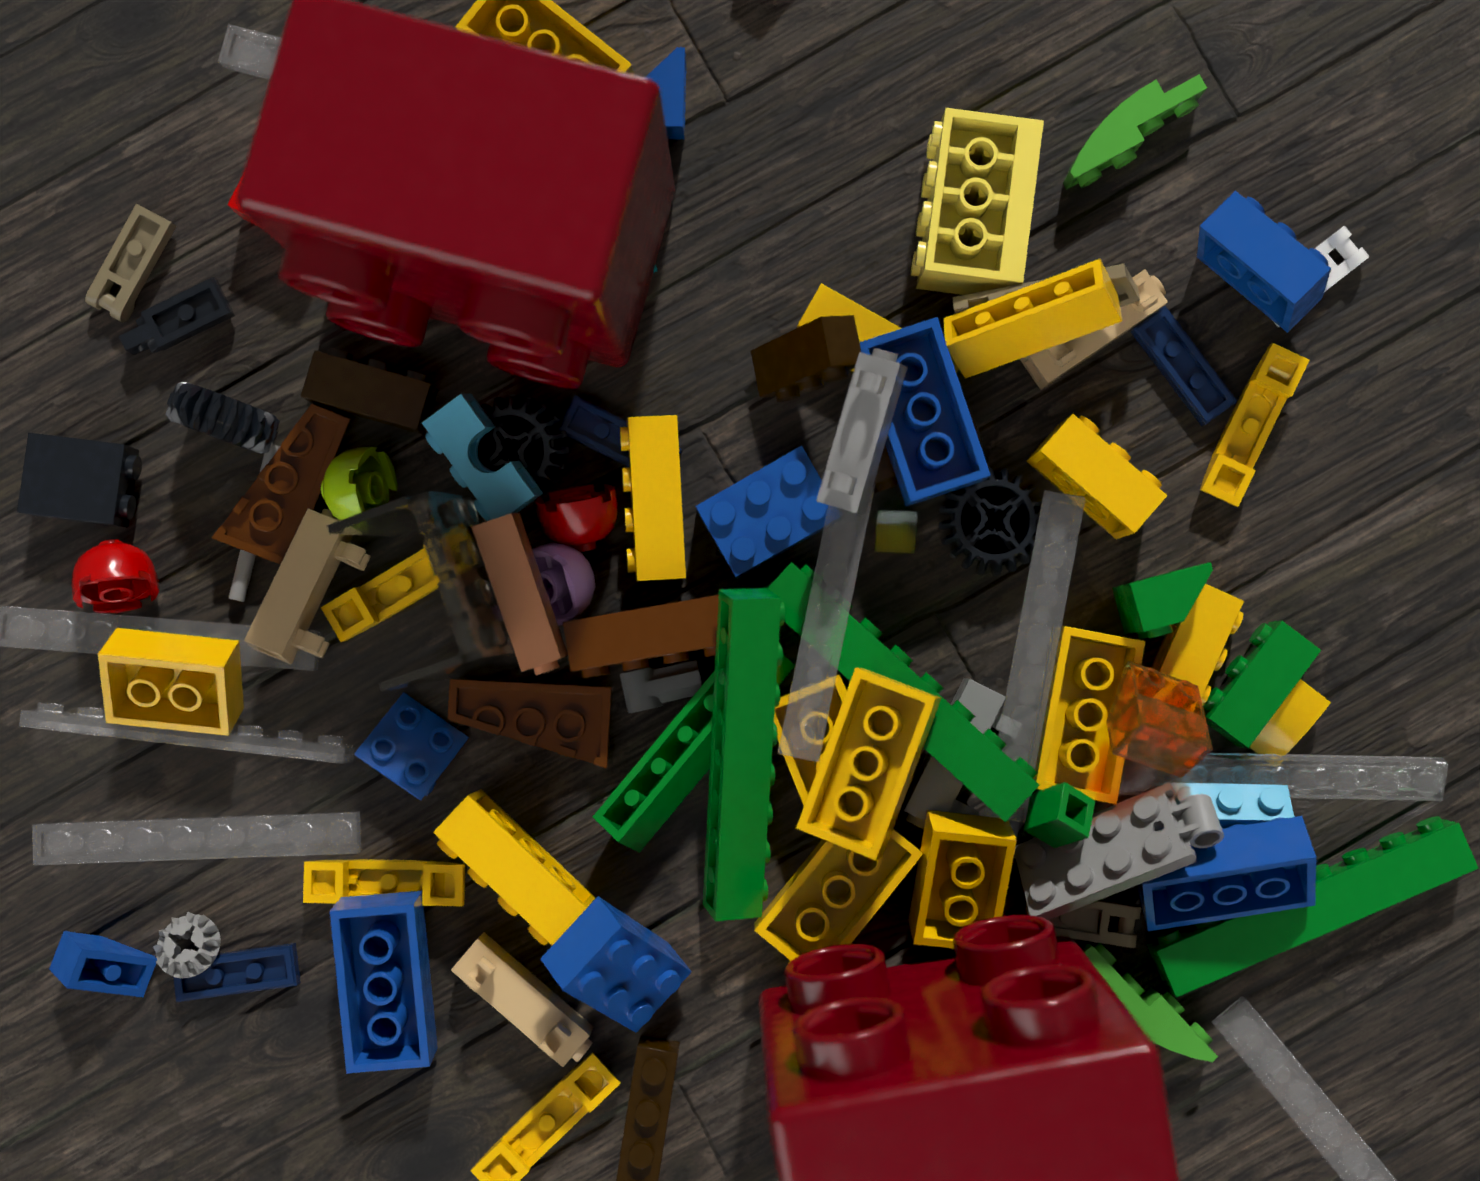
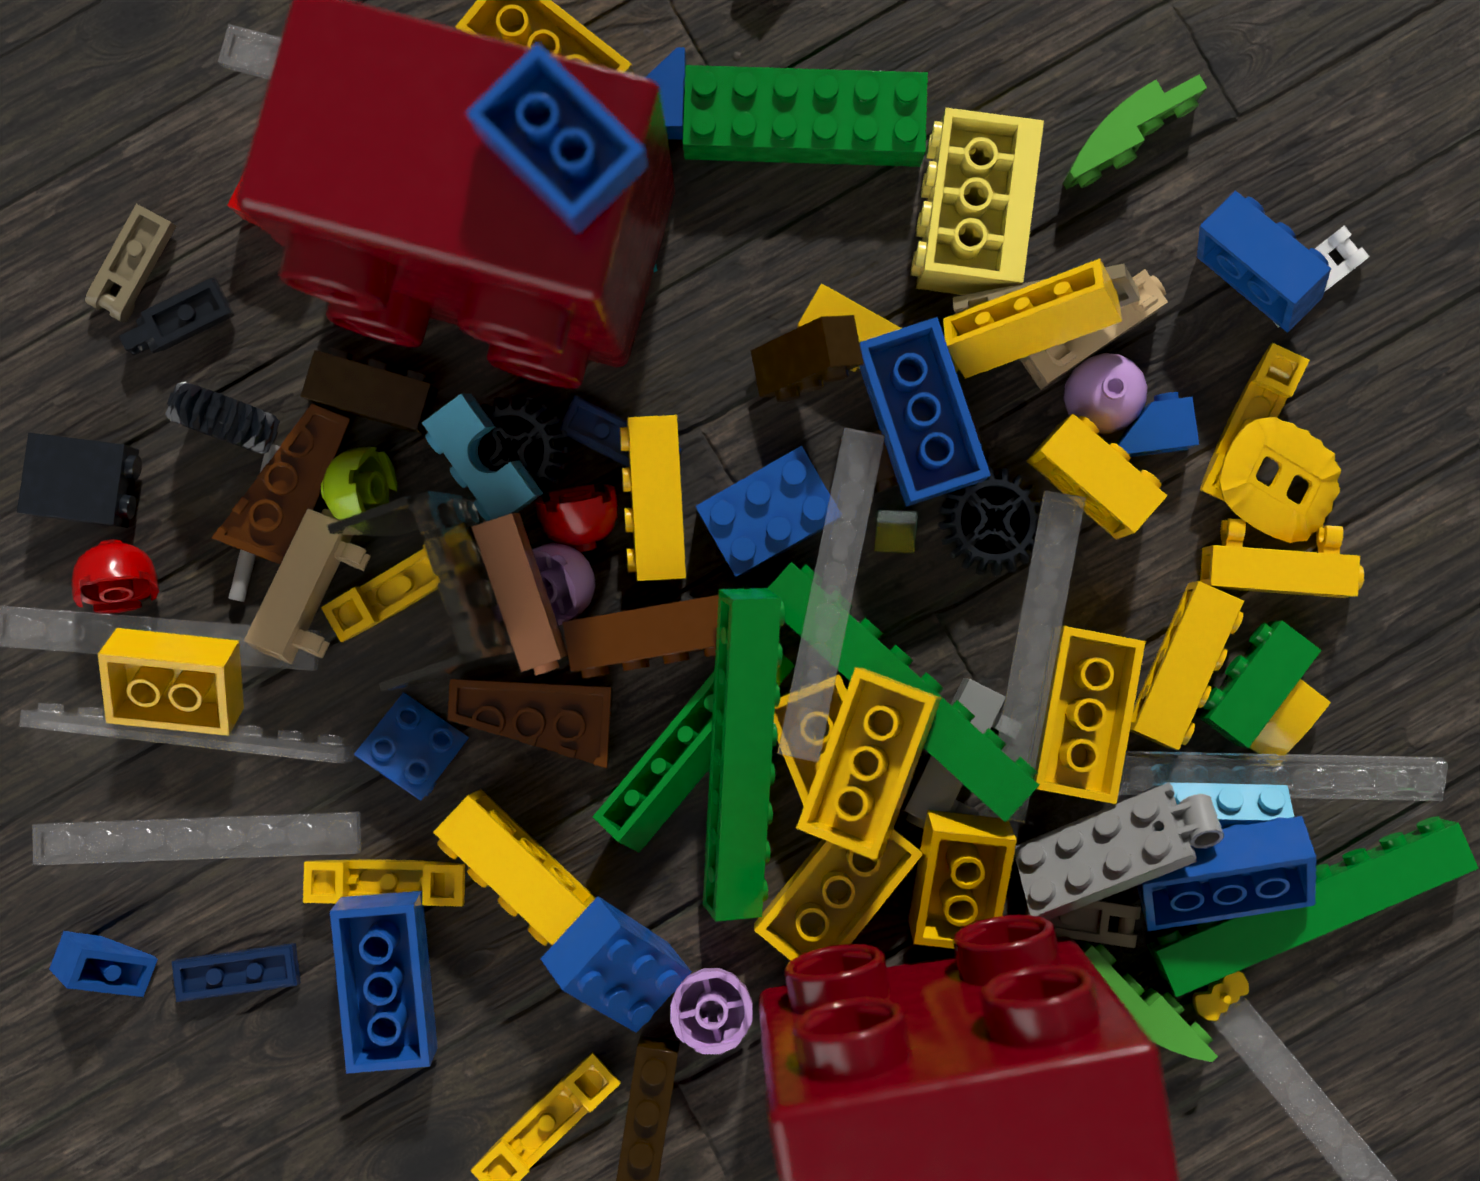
(190, 962): light grey gear -> none
(524, 1000): tan brick -> none
(557, 138): none -> blue brick
(653, 687): dark grey piece -> none
(711, 1011): none -> lavender cylinder
(805, 115): none -> green brick
(862, 431): light grey brick -> none
(1059, 815): green brick -> none
(1106, 391): none -> lavender cylinder
(1158, 721): clear orange slope -> none
(1160, 600): green slope -> none
(1162, 427): none -> blue slope
(1183, 366): dark blue tile -> none
(1220, 995): none -> yellow piece
(1268, 506): none -> yellow piece
(1281, 570): none -> yellow brick

